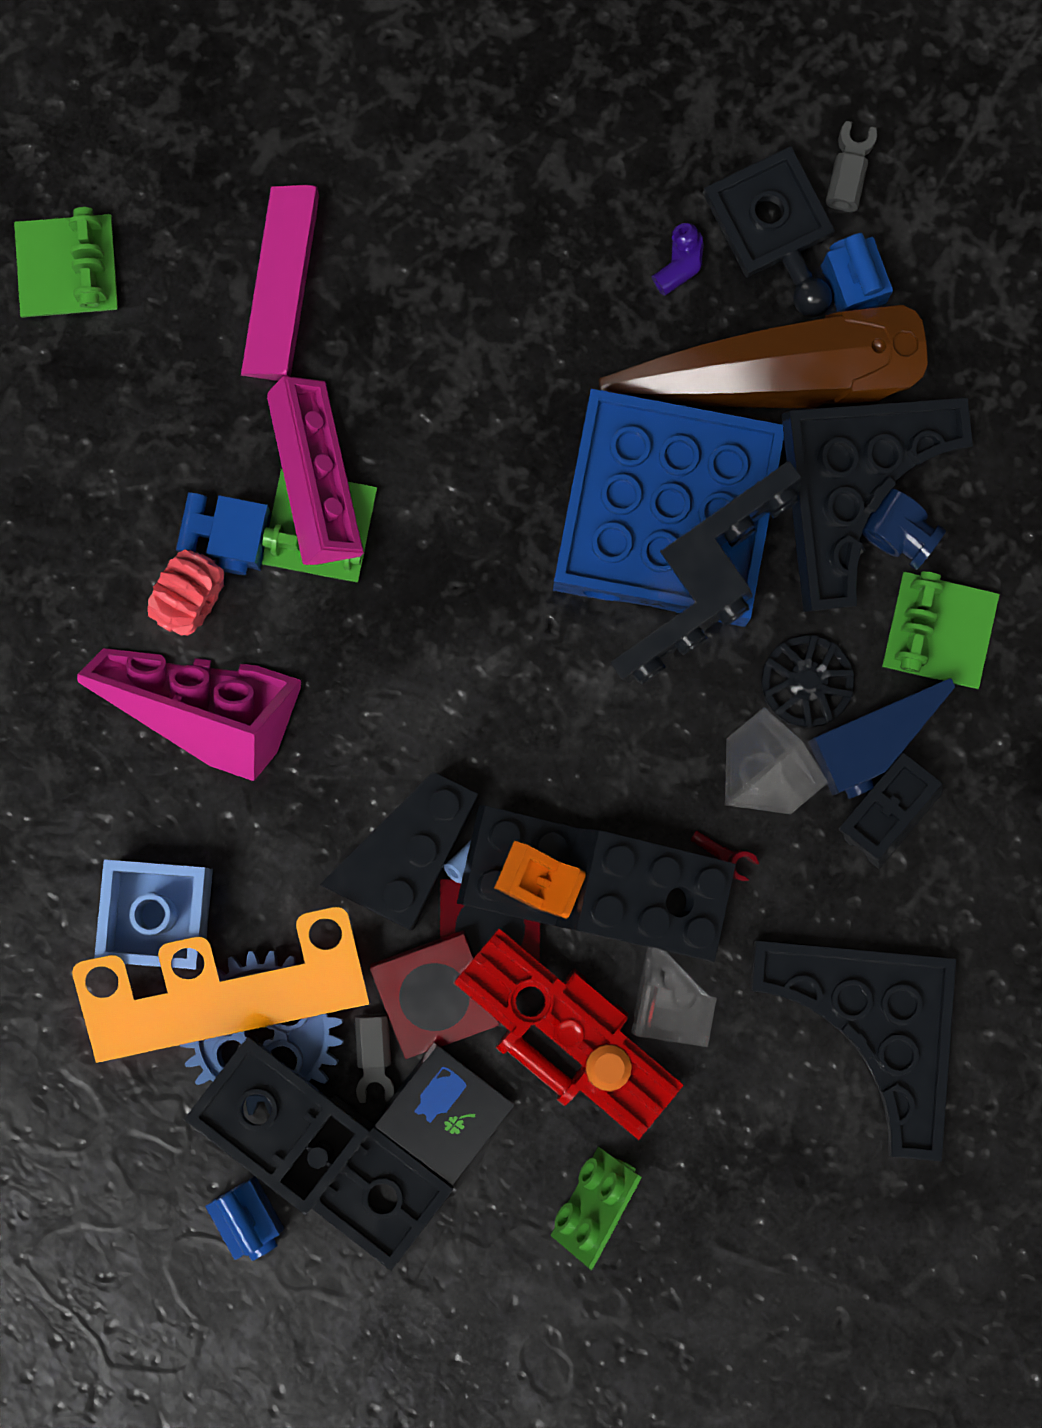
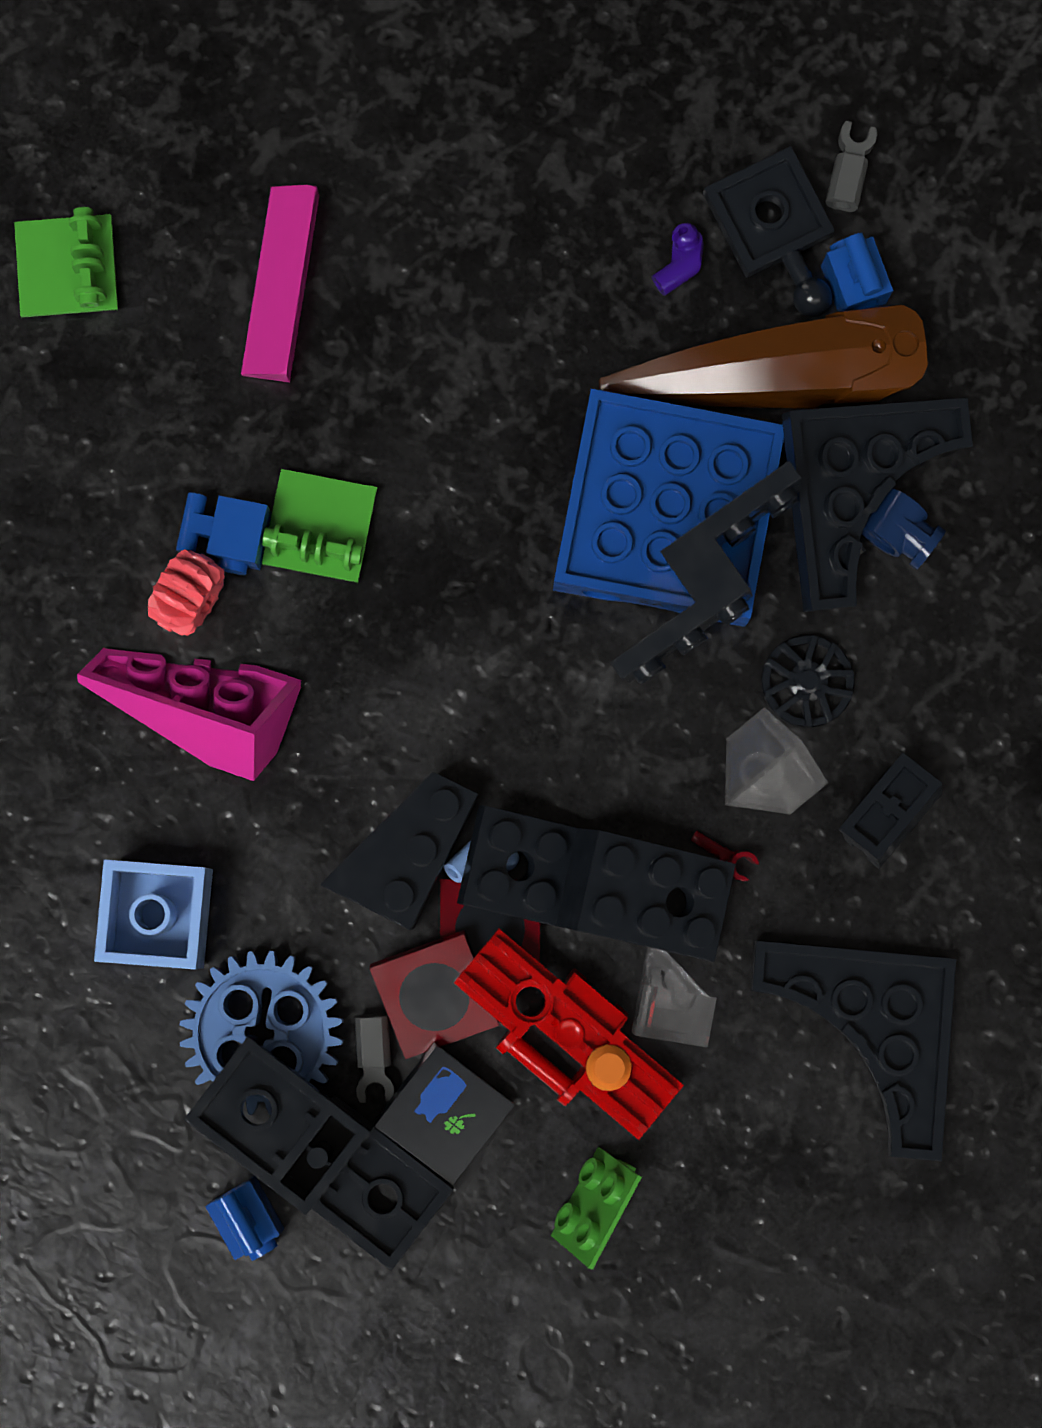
(211, 1008): light orange piece -> none
(314, 471): dark pink slope -> none
(540, 880): orange bracket -> none
(871, 744): dark blue slope -> none
(940, 629): bright green hinge -> none

